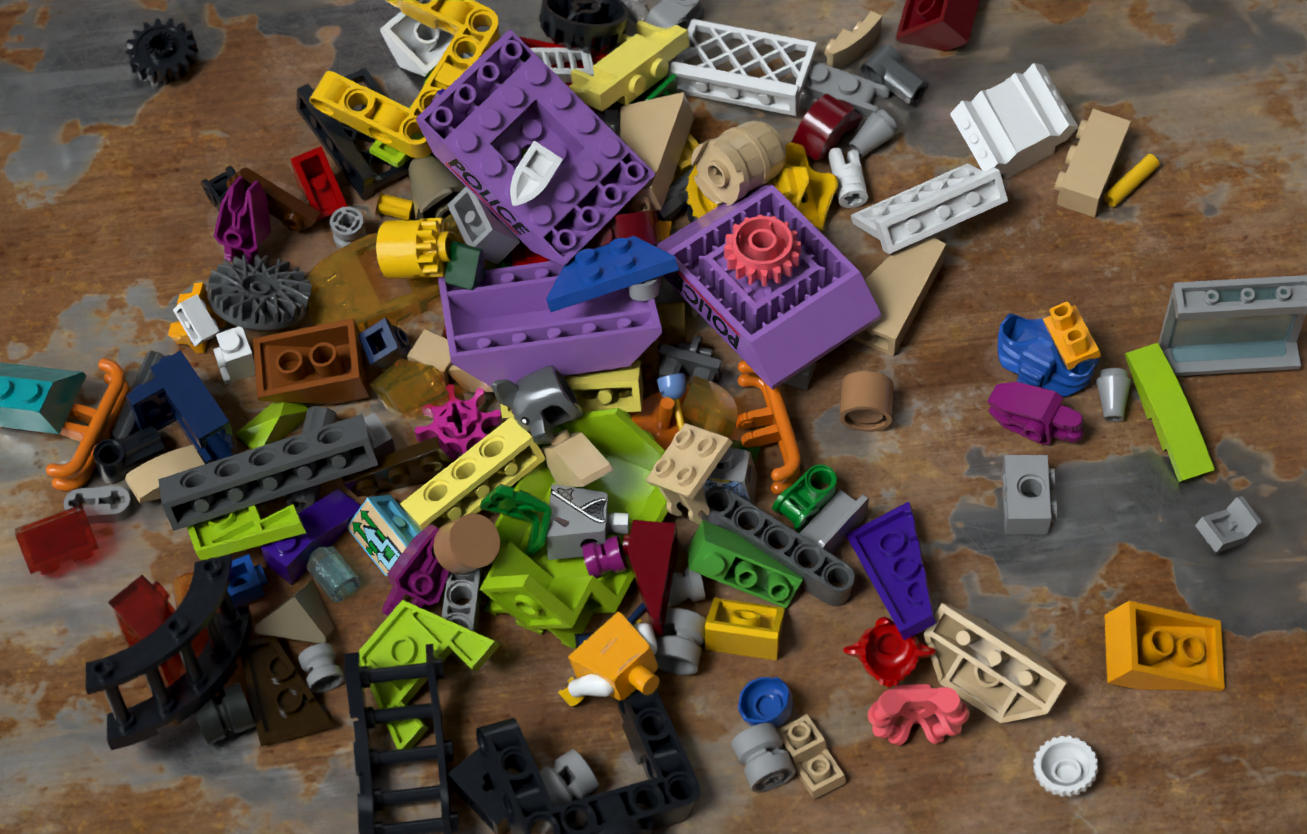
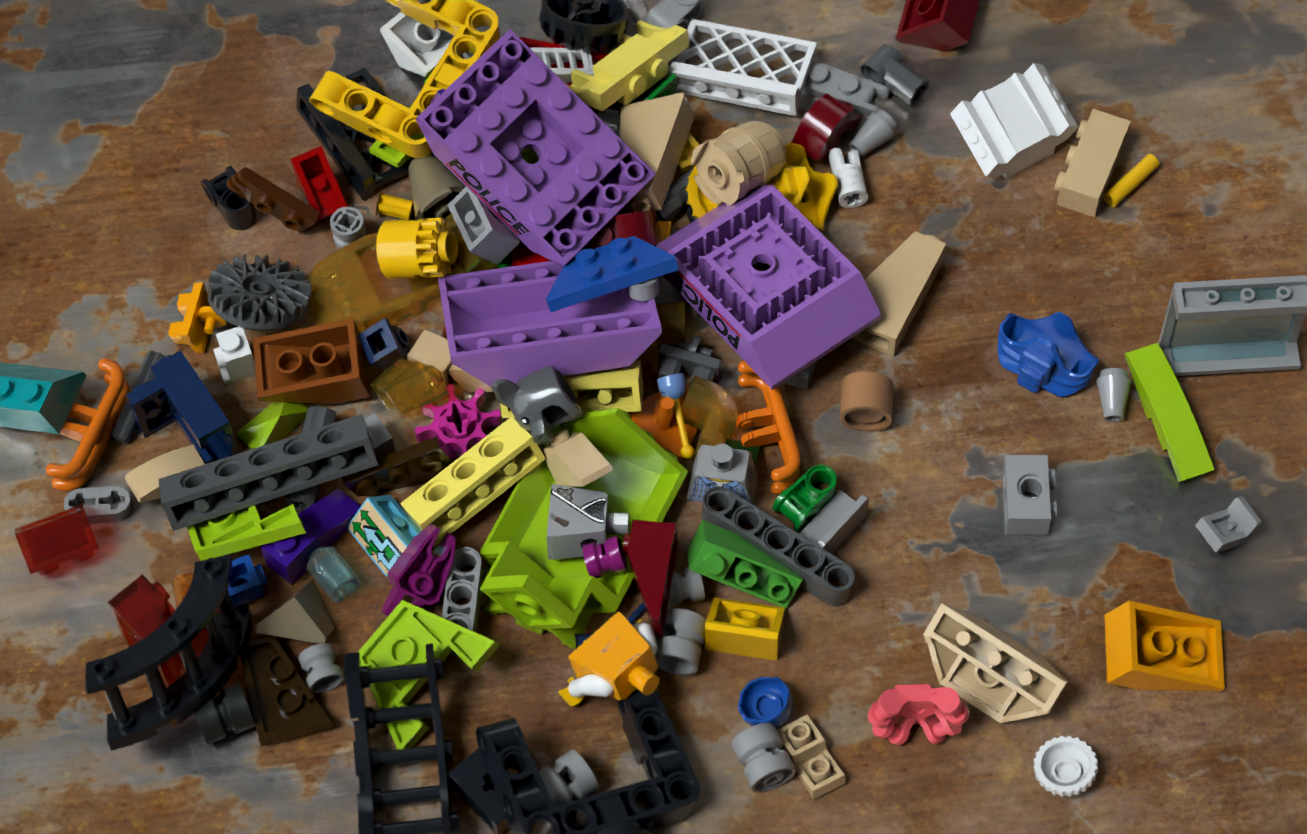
(128, 452): black piece -> none
(162, 52): black gear -> none
(196, 320): white piece -> none
(243, 220): magenta hinge -> none
(466, 266): dark green slope -> none
(466, 544): medium nougat piece -> none
(520, 506): green piece -> none
(533, 174): white plate -> none
(686, 468): tan plate -> none
(762, 249): coral gear -> none
(852, 45): tan slope -> none
(886, 653): red hair -> none
(896, 568): dark purple wing -> none
(932, 206): white fence -> none
(1034, 413): magenta hinge -> none
(1070, 335): light orange hips -> none

